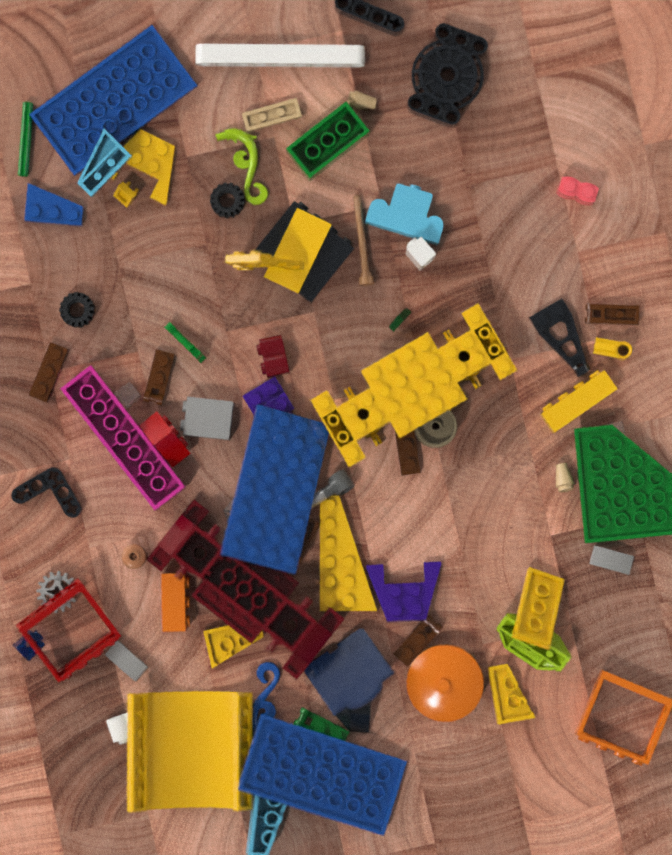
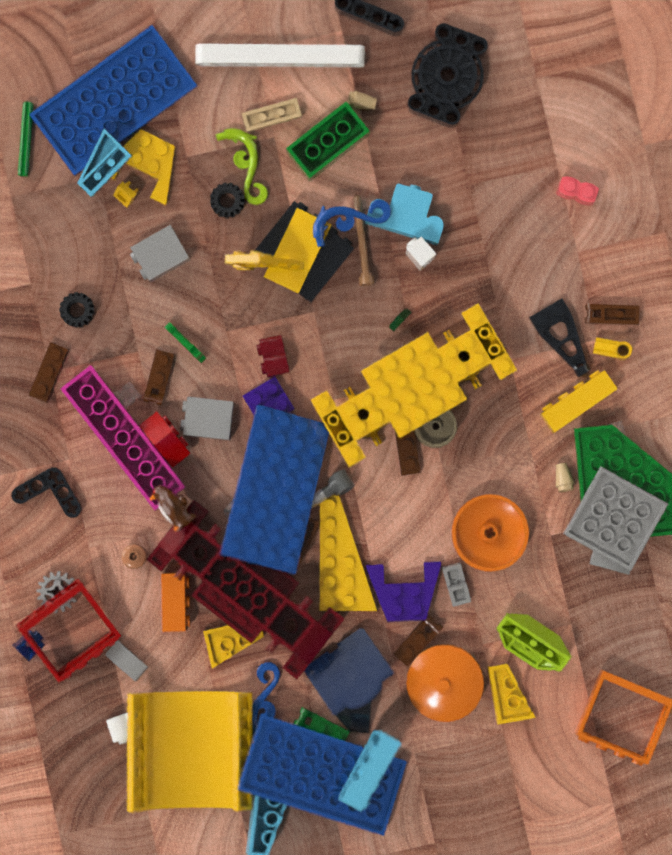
(50, 208): blue wing -> none
(159, 254): none -> light grey brick
(173, 507): none -> reddish brown animal
(324, 215): none -> blue plant
(369, 770): none -> medium azure wedge
(456, 584): none -> light grey slope
(490, 532): none -> orange dish
(538, 608): yellow tile -> none
(615, 518): none -> light grey tile

